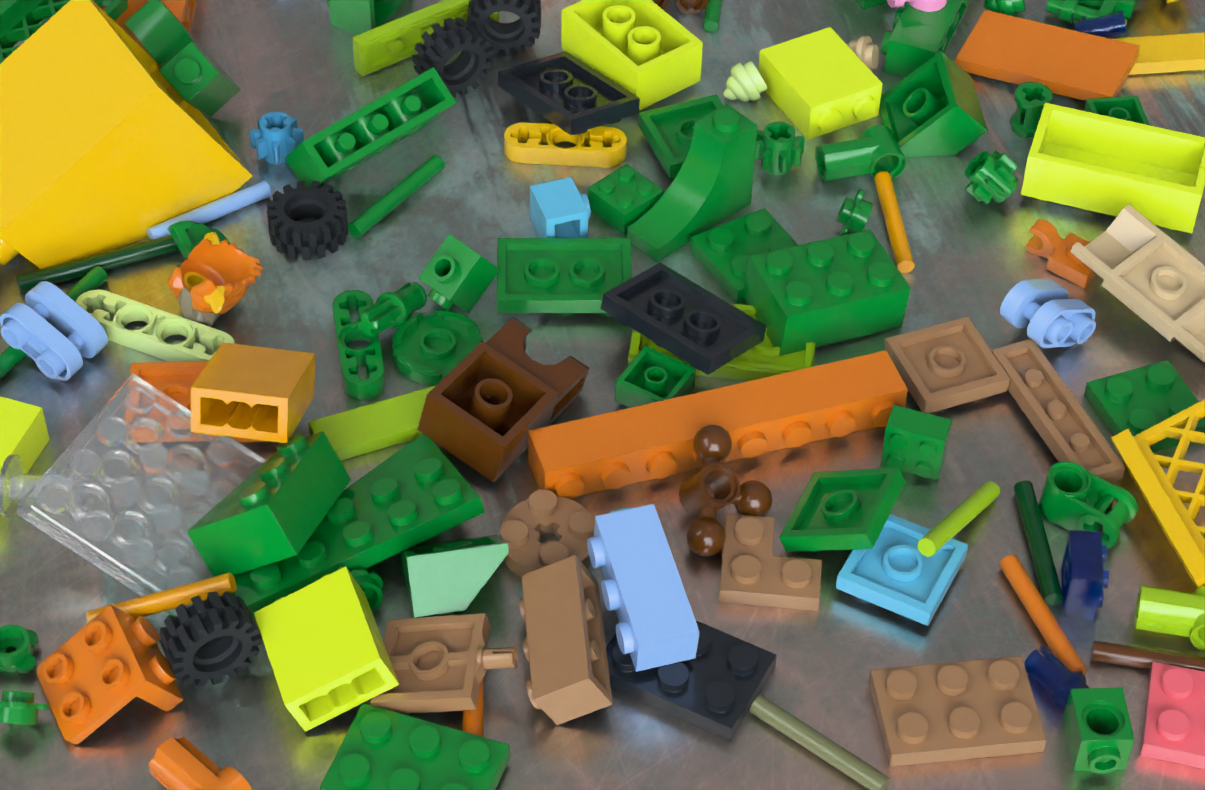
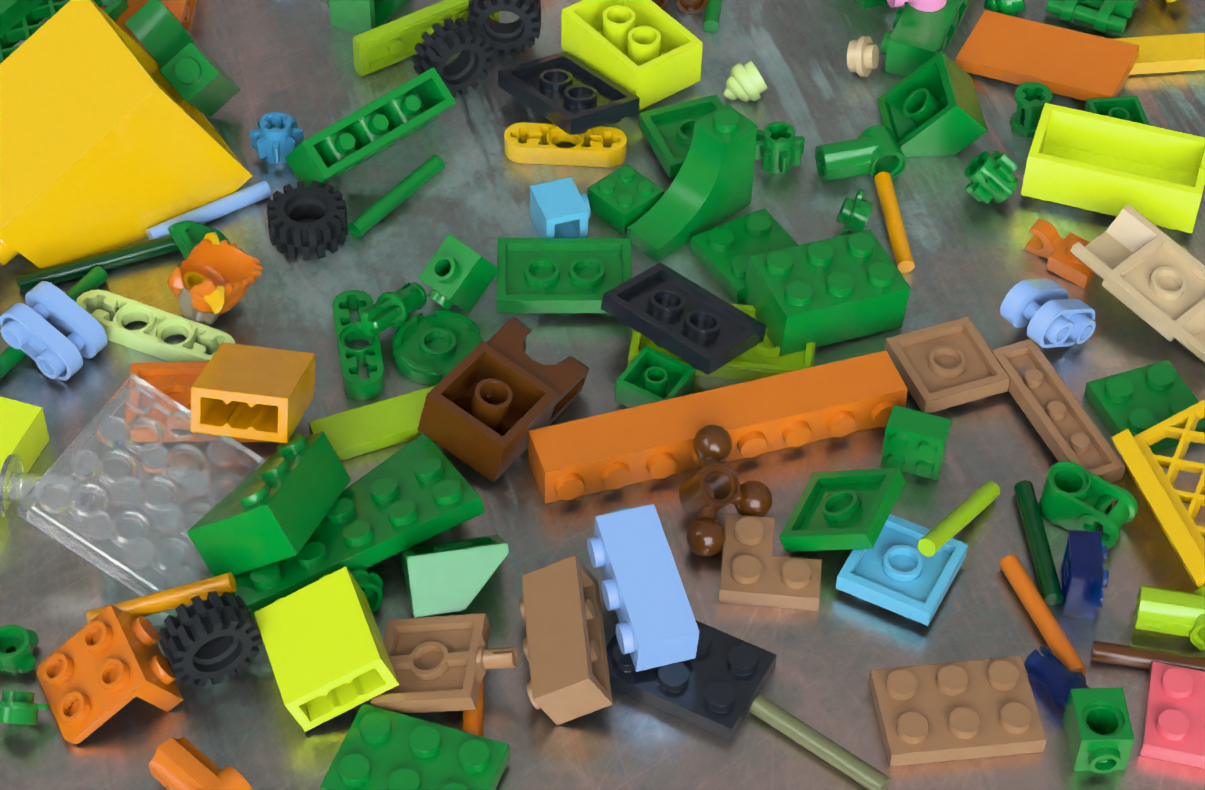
(543, 515): medium nougat plate -> none
(819, 83): neon yellow brick -> none
(1107, 26): clear blue pin -> none

